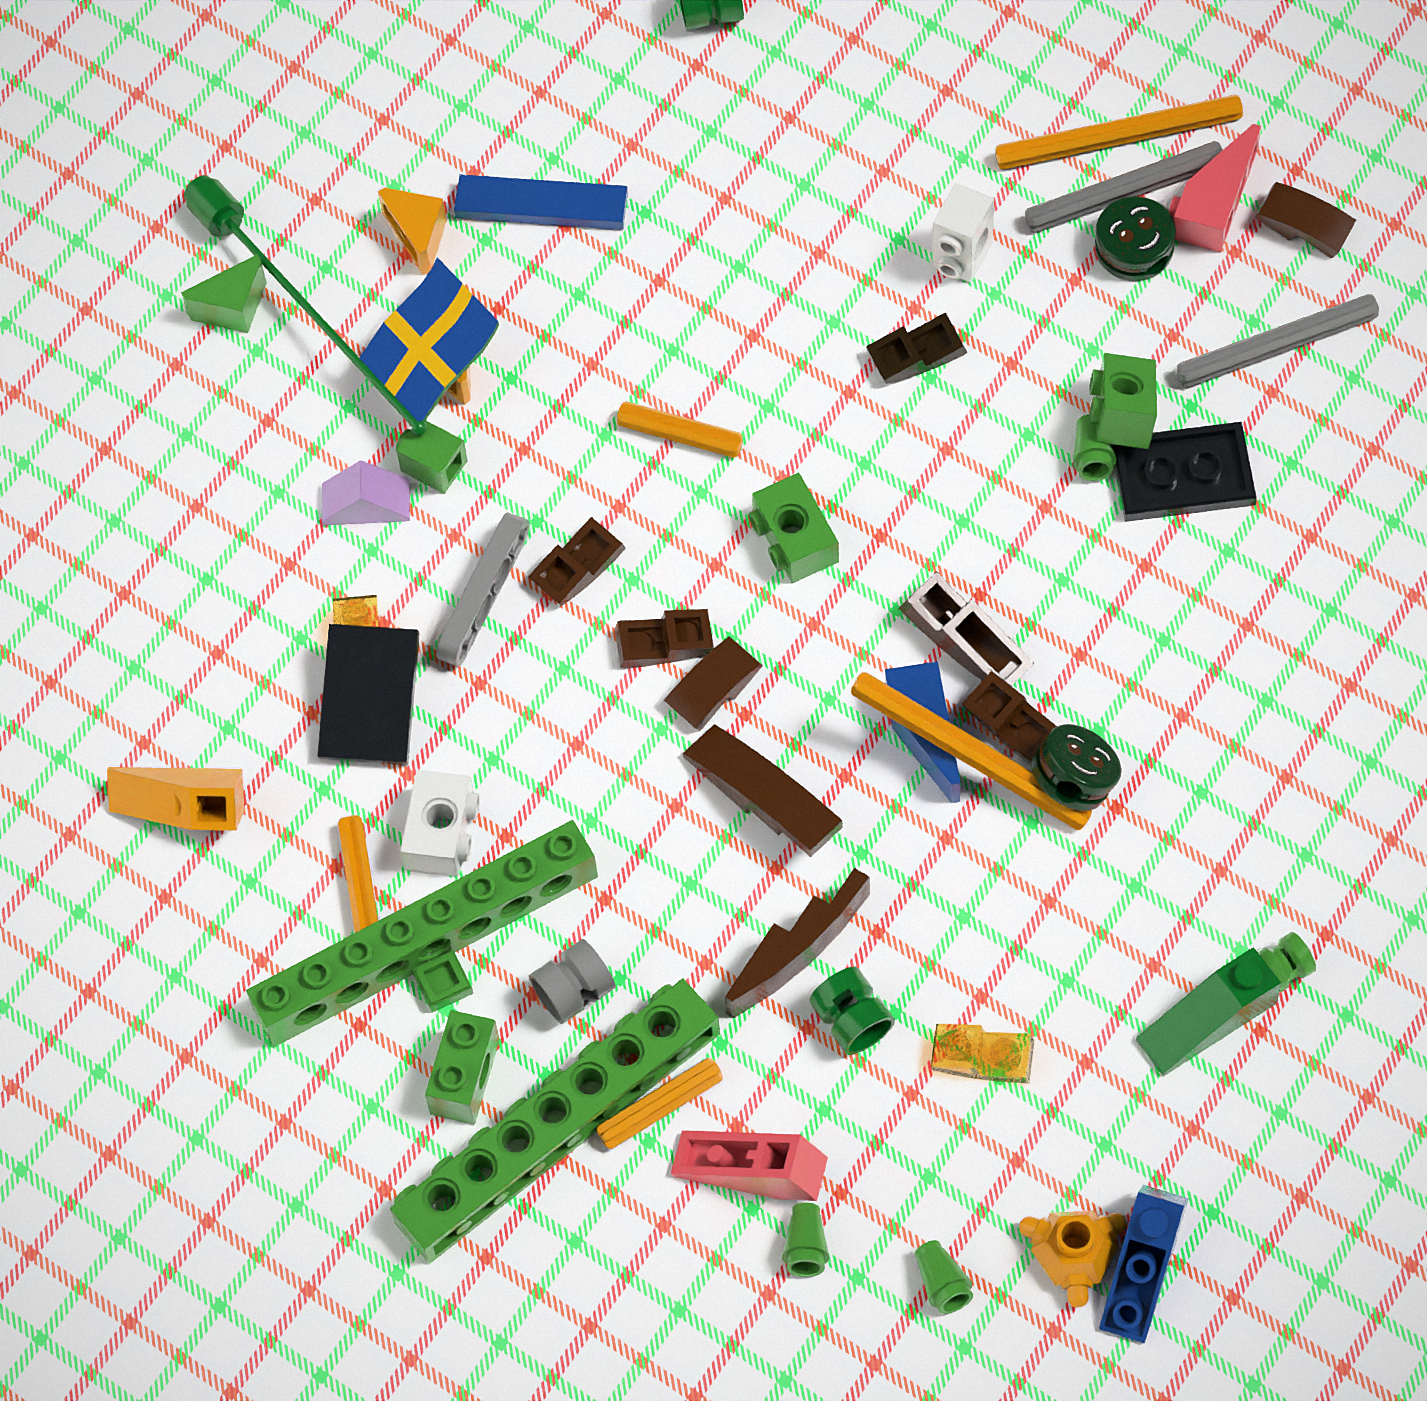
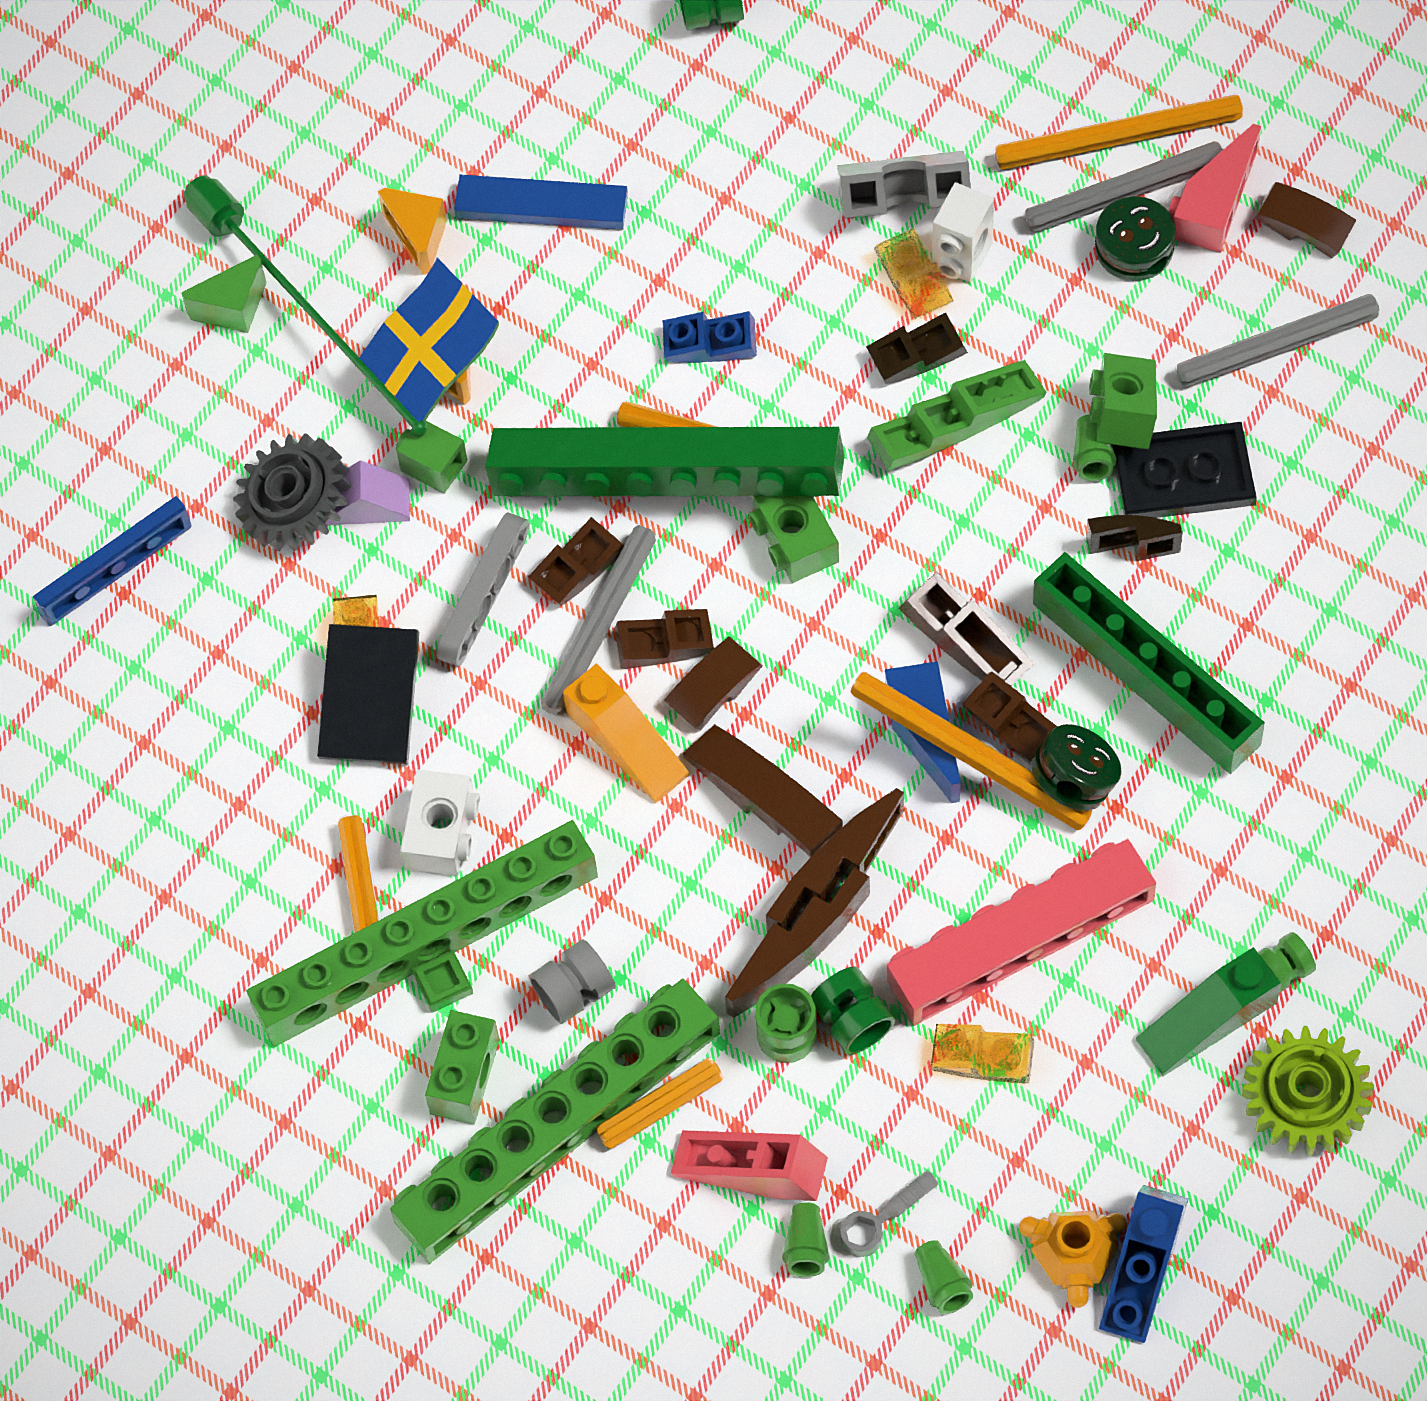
(112, 561): none -> blue tile
(179, 796): light orange slope -> none
(292, 492): none -> dark grey gear
(599, 617): none -> light grey axle
(623, 732): none -> light orange slope
(666, 461): none -> green brick
(700, 339): none -> blue slope
(786, 1023): none -> bright green wheel
(849, 848): none -> reddish brown slope
(878, 184): none -> light grey arch
(894, 1208): none -> light grey piece
(913, 274): none -> clear yellow slope
(956, 416): none -> bright green slope
(1020, 930): none -> coral brick
(1147, 535): none -> dark brown slope
(1148, 663): none -> green brick
(1301, 1117): none -> lime gear

